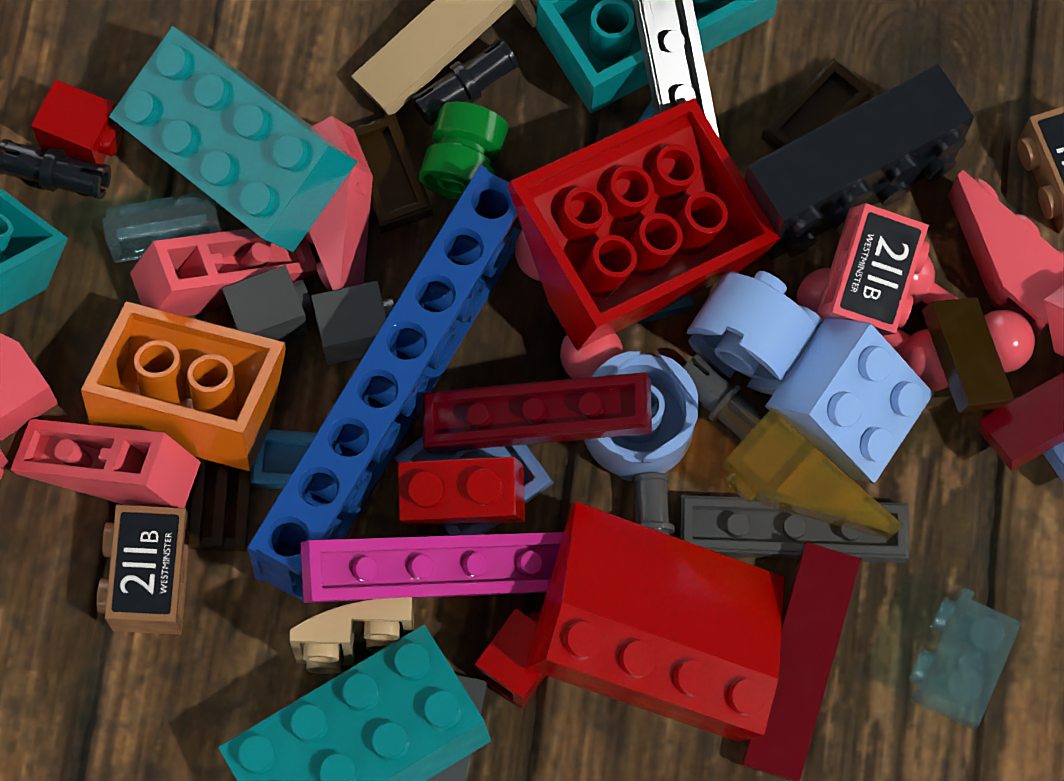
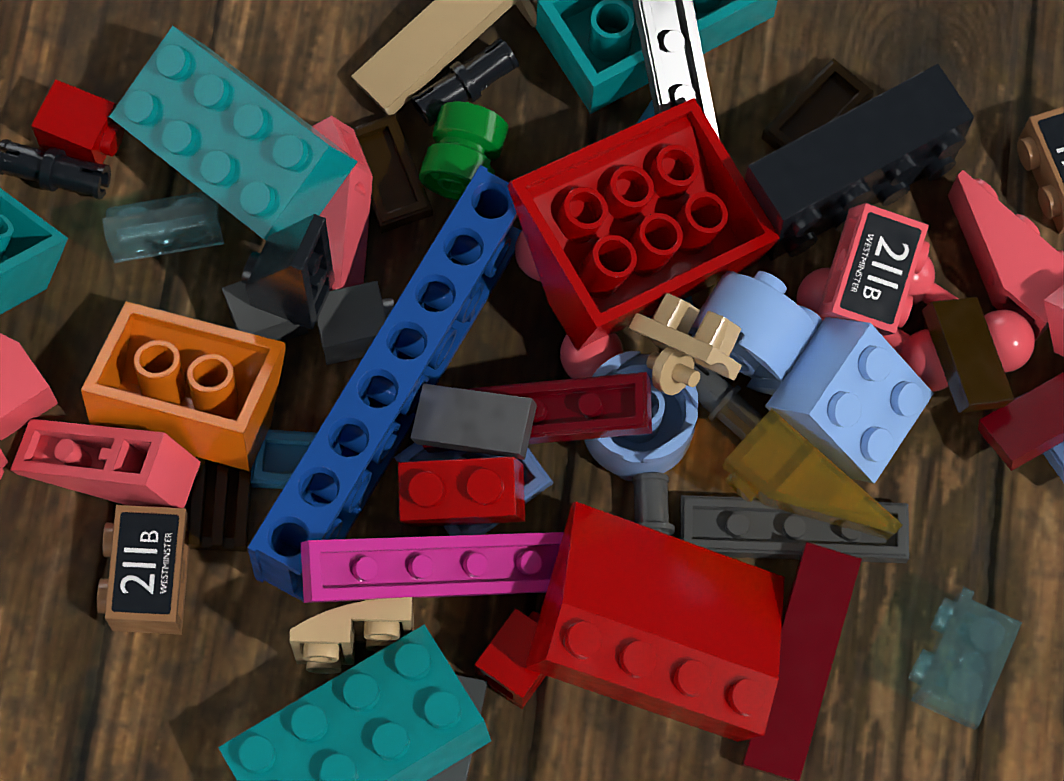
(190, 271): coral slope -> none
(292, 272): none -> black slope
(473, 421): none -> flat silver tile
(670, 330): none -> tan hips

